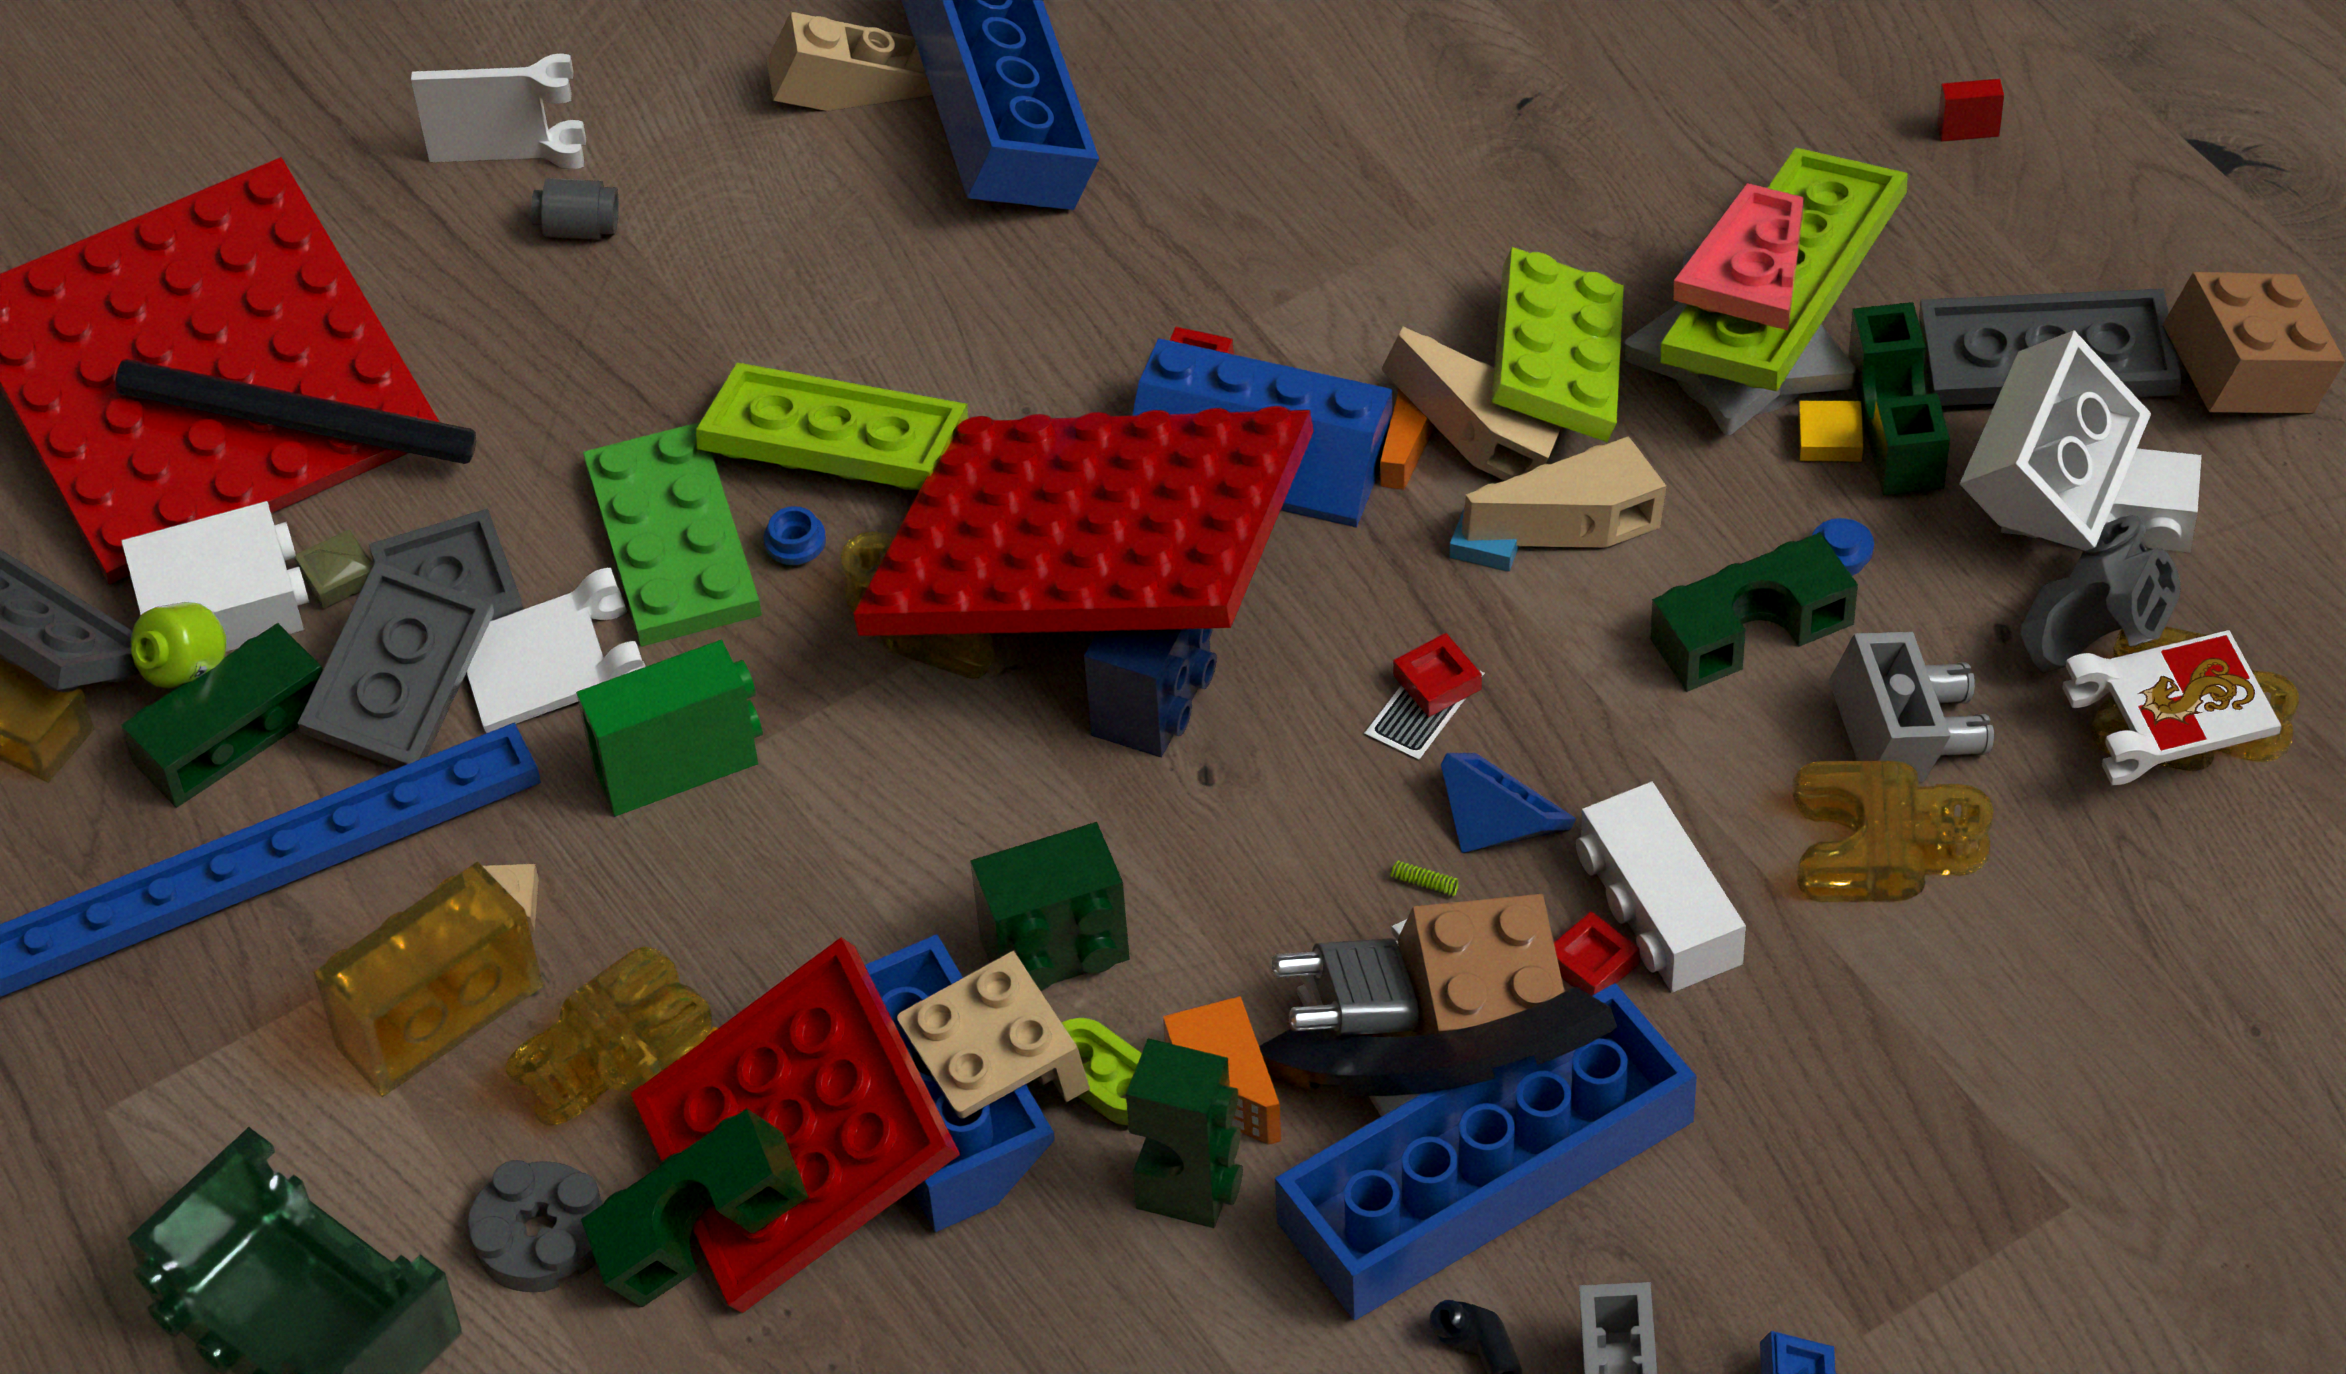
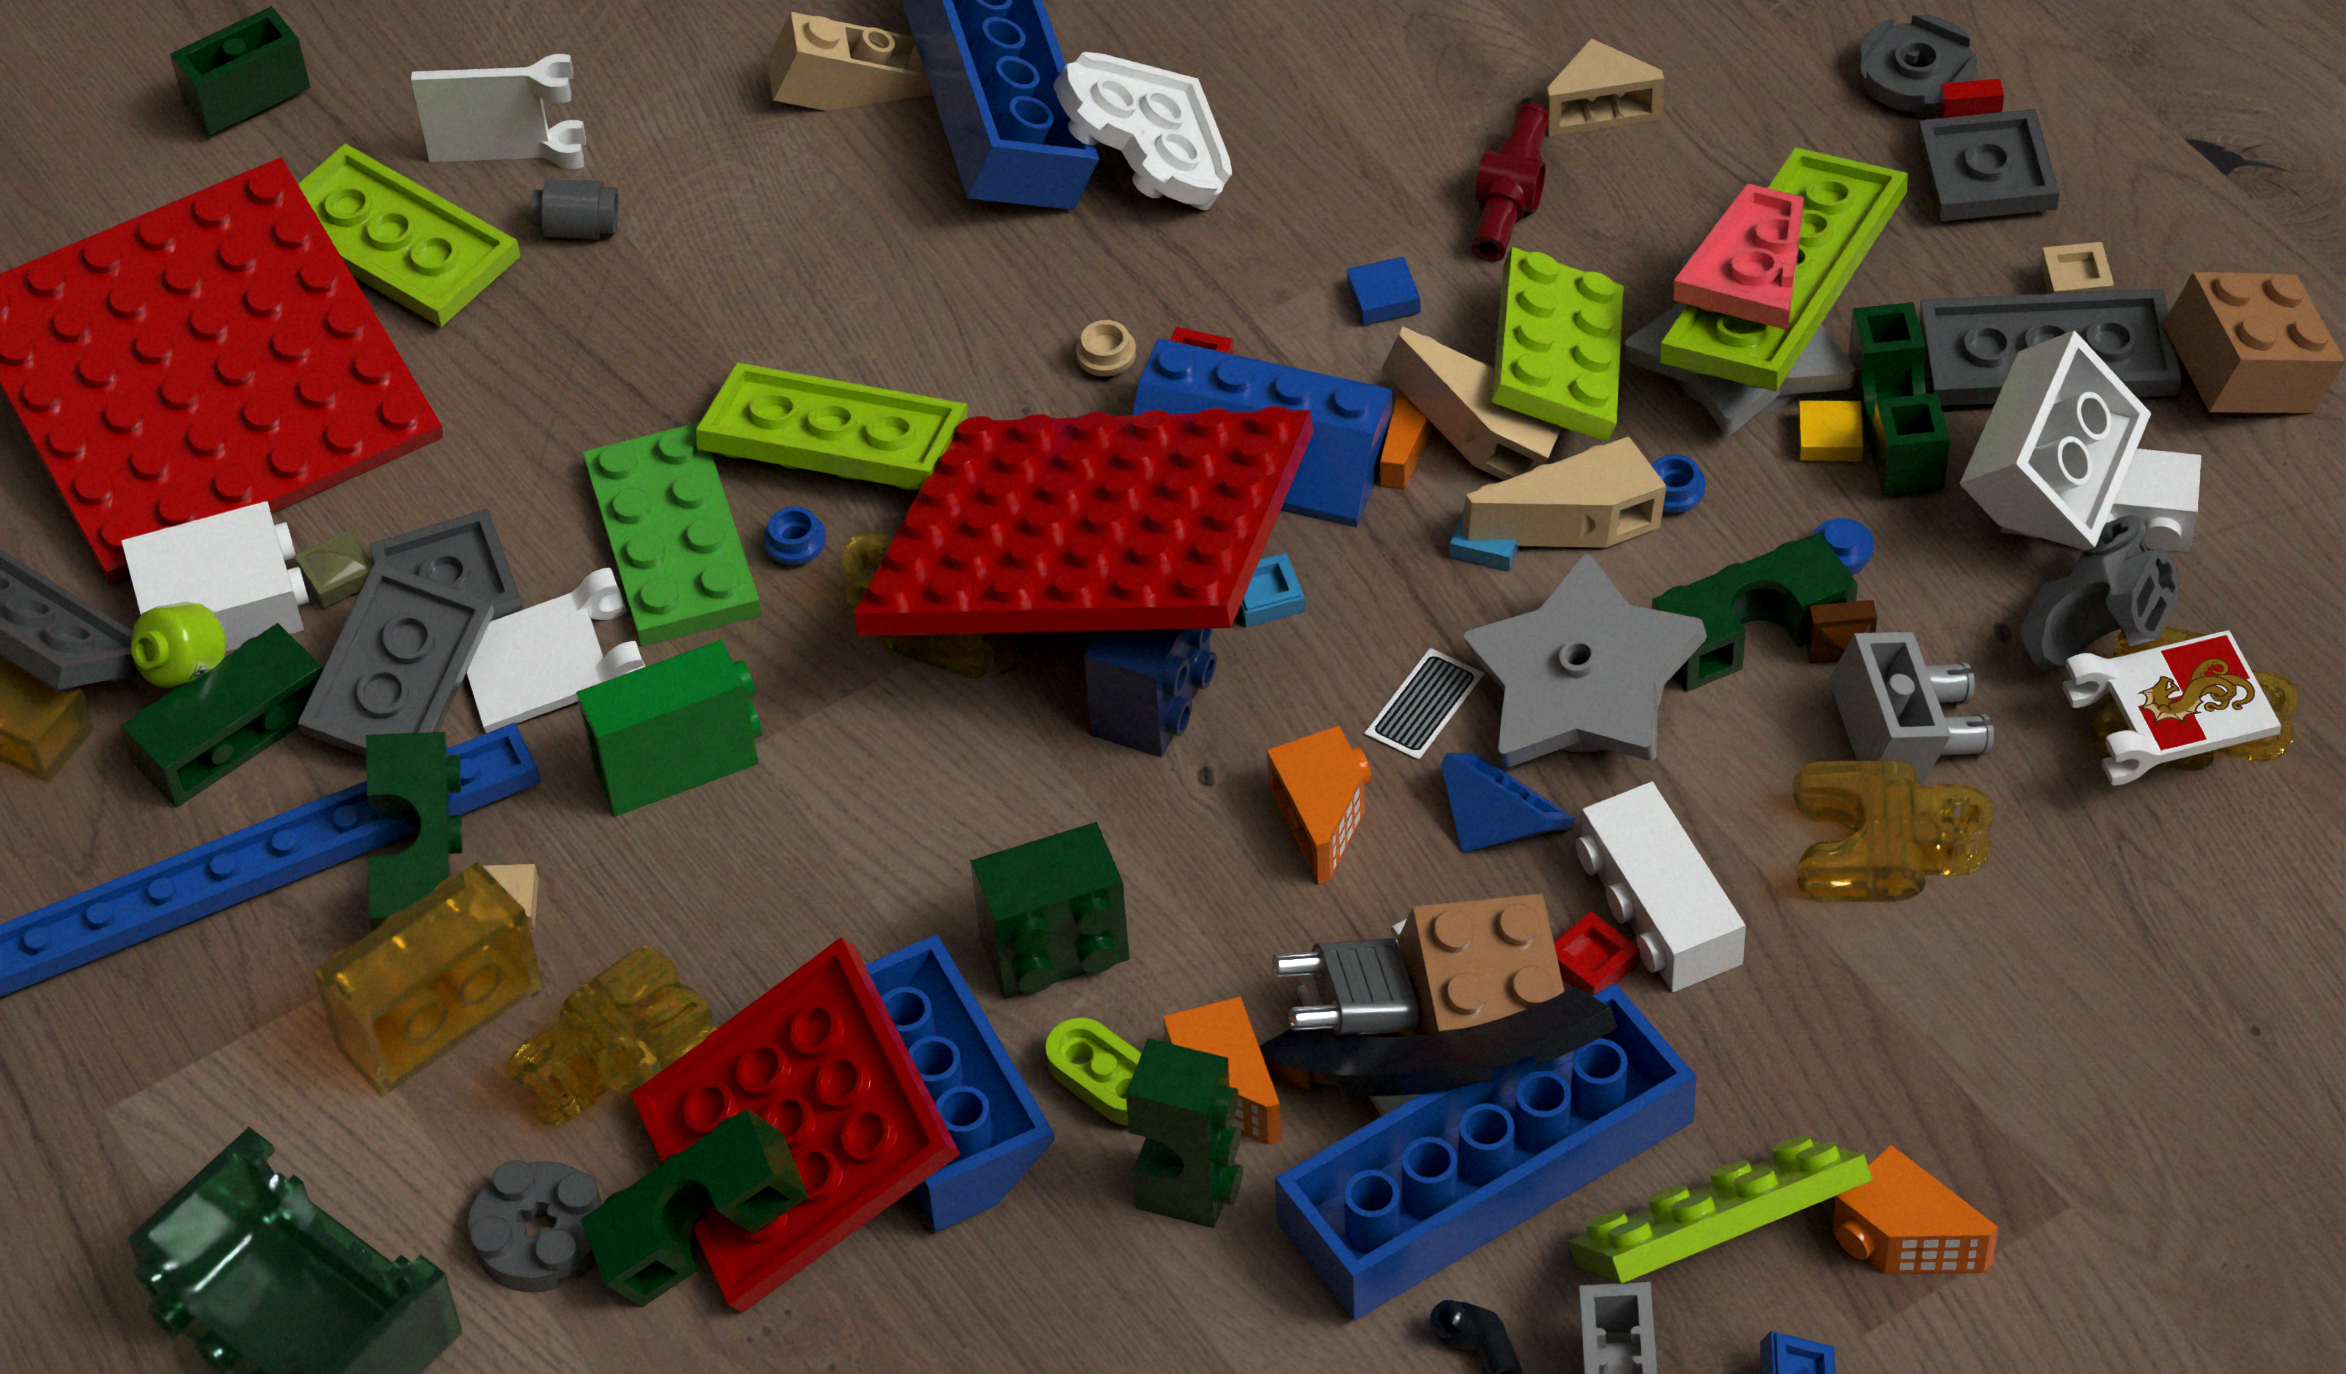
(240, 70): none -> dark green brick
(295, 411): black axle -> none
(405, 235): none -> lime plate
(412, 782): none -> dark green arch
(992, 1038): tan bracket -> none
(1105, 348): none -> tan plate
(1153, 119): none -> white plate
(1272, 592): none -> dark azure tile
(1320, 795): none -> orange slope
(1383, 290): none -> blue tile
(1423, 880): lime leg -> none
(1437, 674): red tile -> none
(1510, 182): none -> dark red pin
(1583, 669): none -> light grey plate
(1603, 91): none -> tan slope
(1683, 482): none -> blue plate
(1729, 1206): none -> lime plate
(1834, 625): none -> reddish brown tile
(1908, 88): none -> dark grey plate
(1912, 1222): none -> orange slope
(1988, 165): none -> dark grey plate
(2076, 268): none -> tan plate

